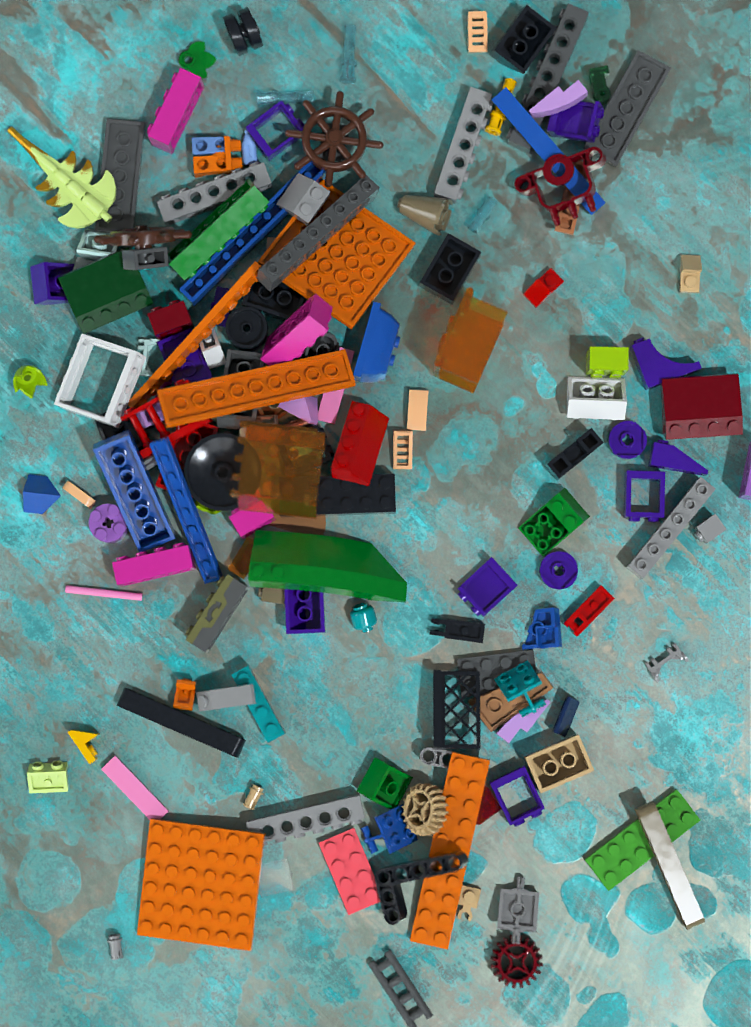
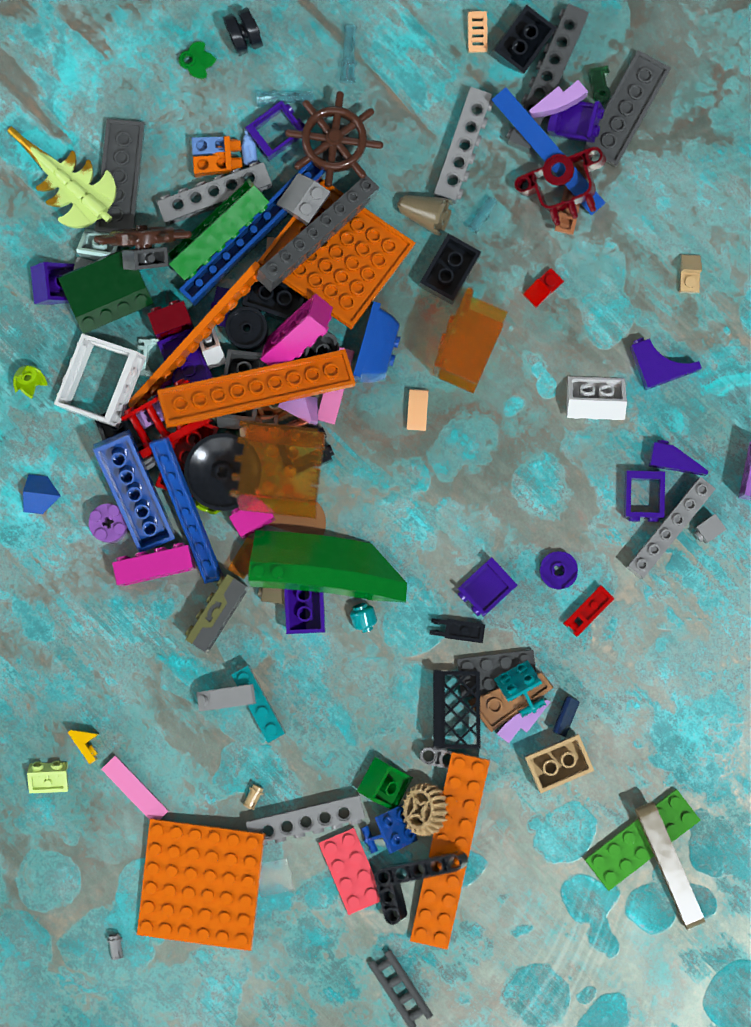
(79, 494): light nougat beam -> none
(103, 592): bright pink bar -> none
(175, 111): dark pink brick -> none
(181, 722): black beam -> none
(184, 694): orange bracket -> none
(348, 498): black brick -> none
(359, 444): red slope -> none
(402, 432): light nougat slope -> none
(469, 899): tan plate -> none
(488, 806): clear red slope -> none
(496, 115): yellow pin -> none
(510, 968): dark red gear -> none
(511, 776): dark purple window -> none
(518, 910): light grey plate -> none
(545, 630): blue slope -> none
(554, 522): green slope -> none
(574, 454): black arch -> none
(607, 361): lime brick -> none
(634, 448): dark purple plate -> none
(672, 655): light grey piece -> none
(701, 406): dark red slope -> none

